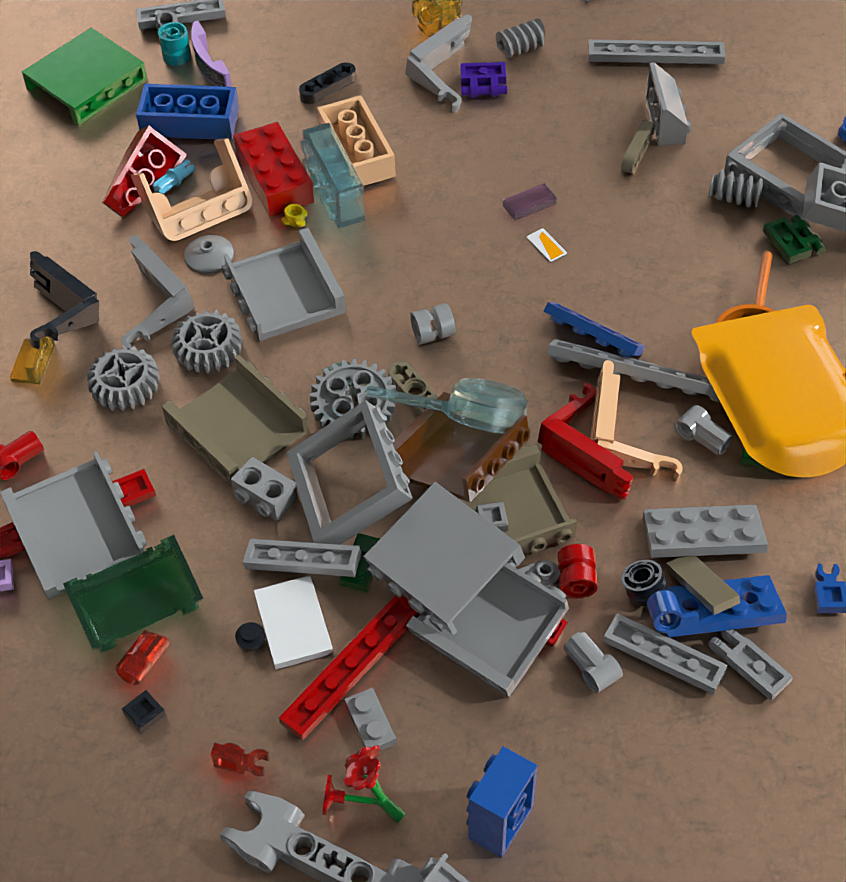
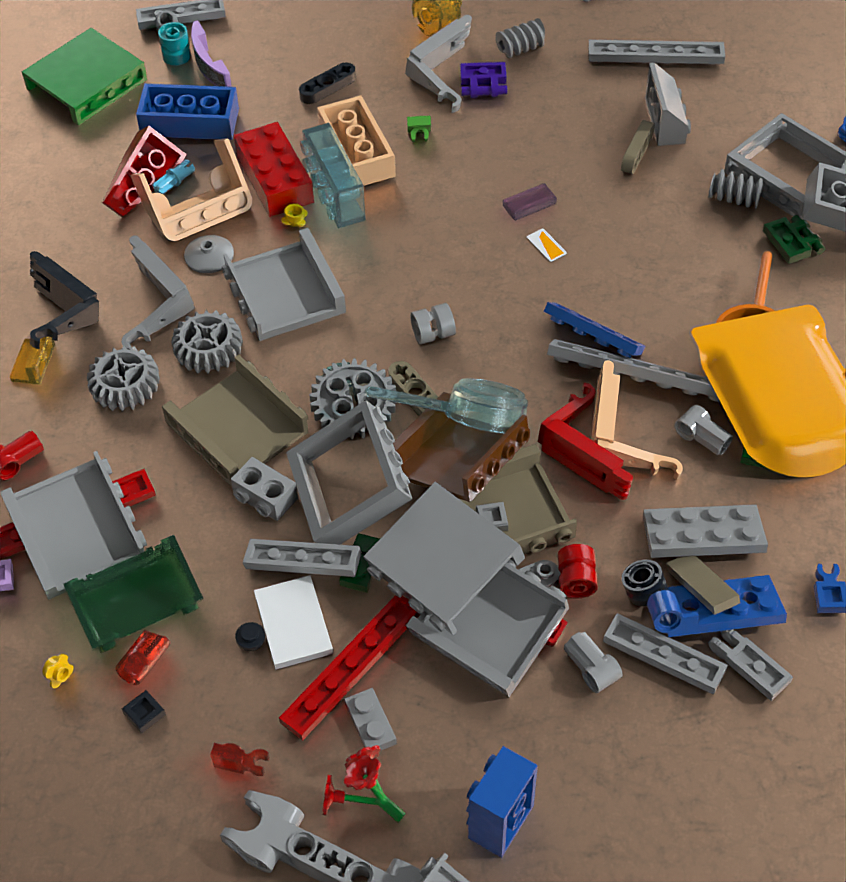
(57, 670): none -> yellow plate
(419, 124): none -> bright green tile

